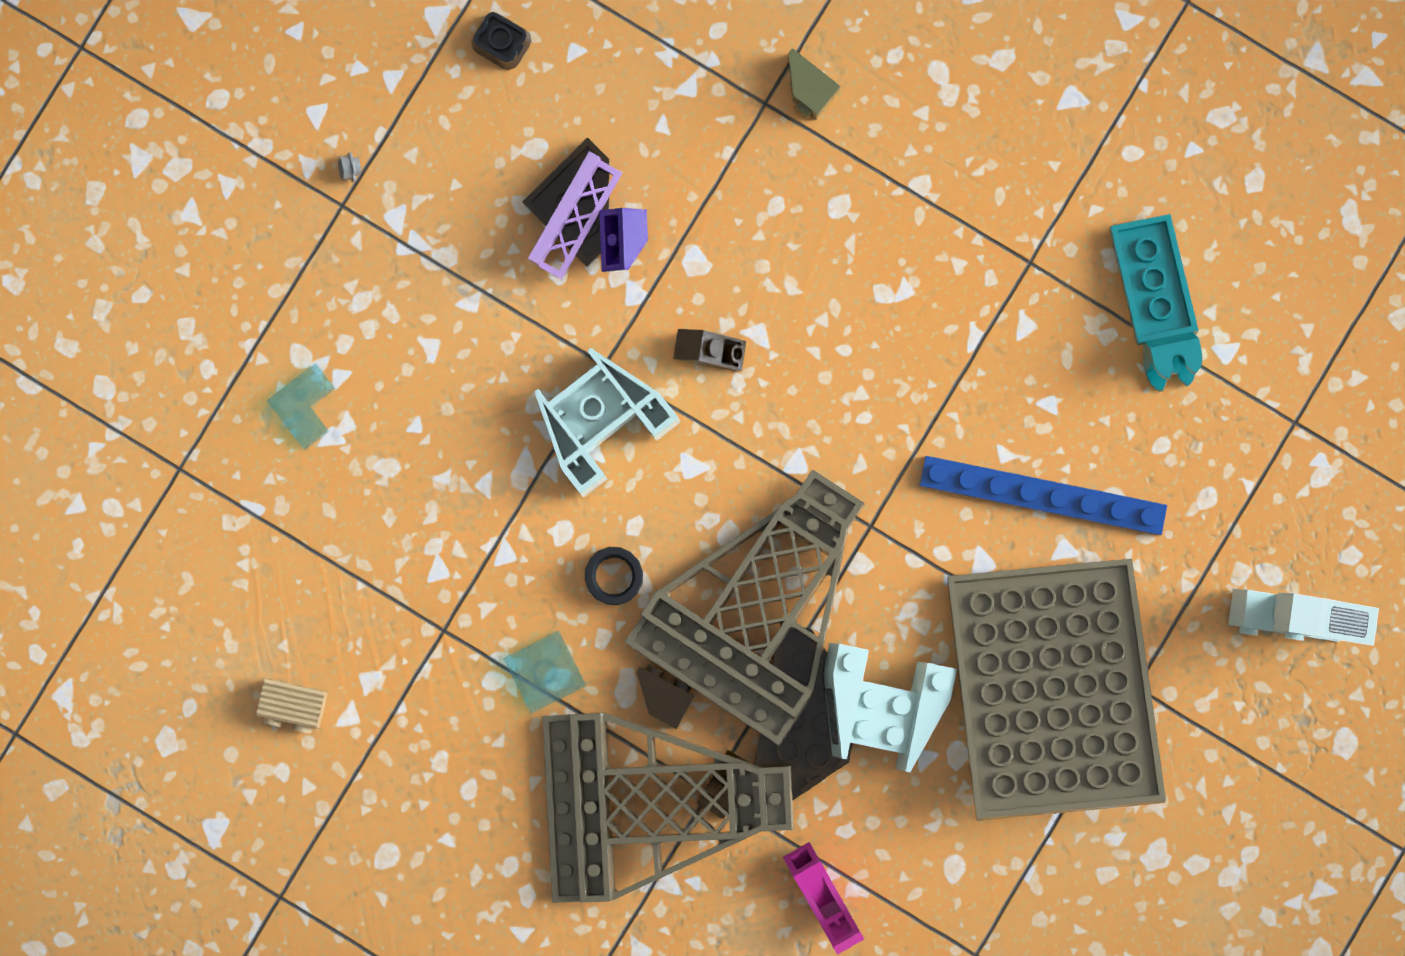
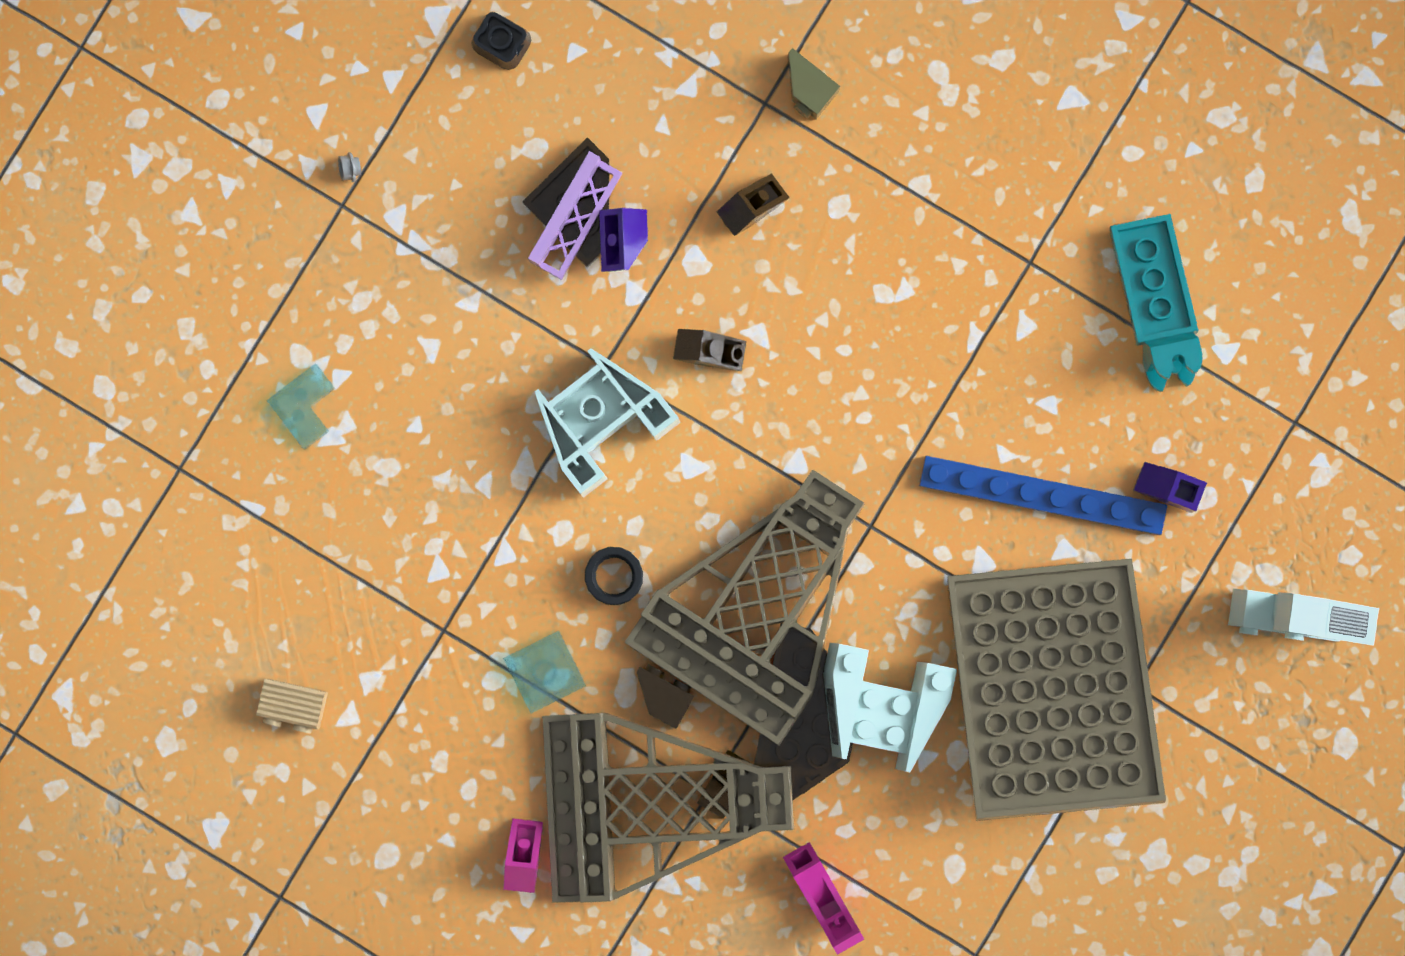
(523, 855): none -> dark pink slope
(752, 204): none -> dark brown slope
(1170, 487): none -> dark purple slope

